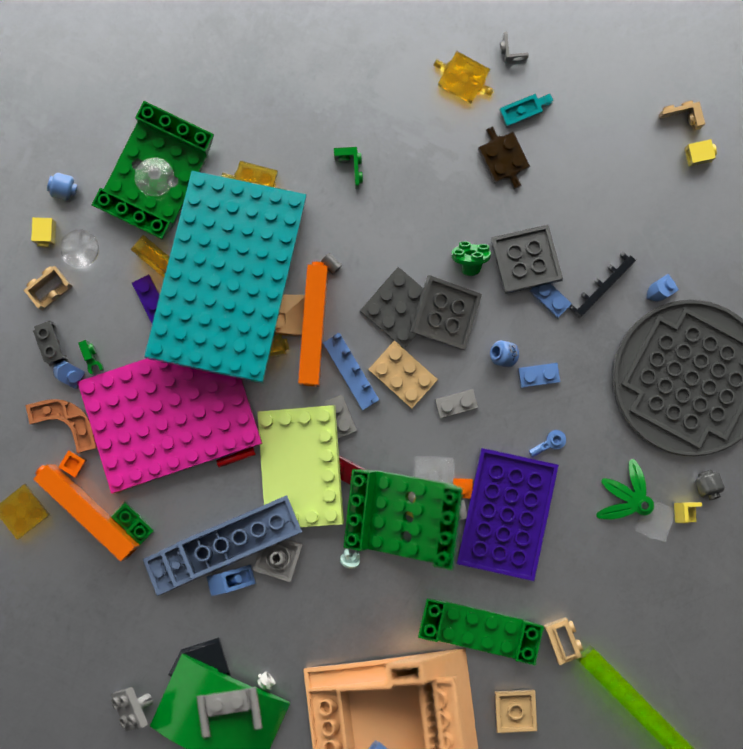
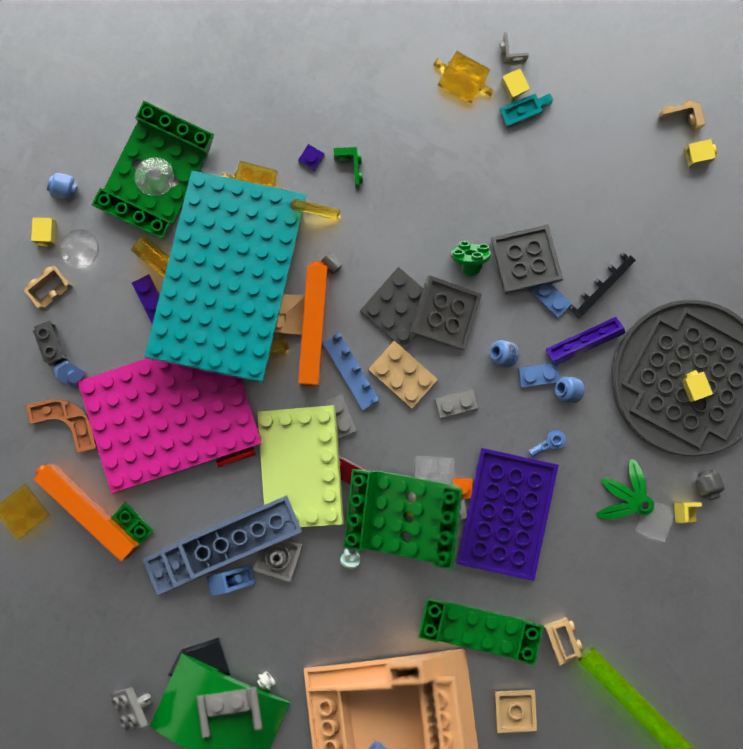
(72, 463): orange plate -> none
(88, 352): green plate -> none
(311, 157): none -> dark purple plate
(315, 209): none -> clear yellow axle
(503, 157): dark brown plate -> none
(515, 84): none -> light yellow panel
(569, 389): none -> medium blue head
(585, 341): none -> dark purple plate
(662, 289): medium blue plate -> none
(696, 386): none -> light yellow brick

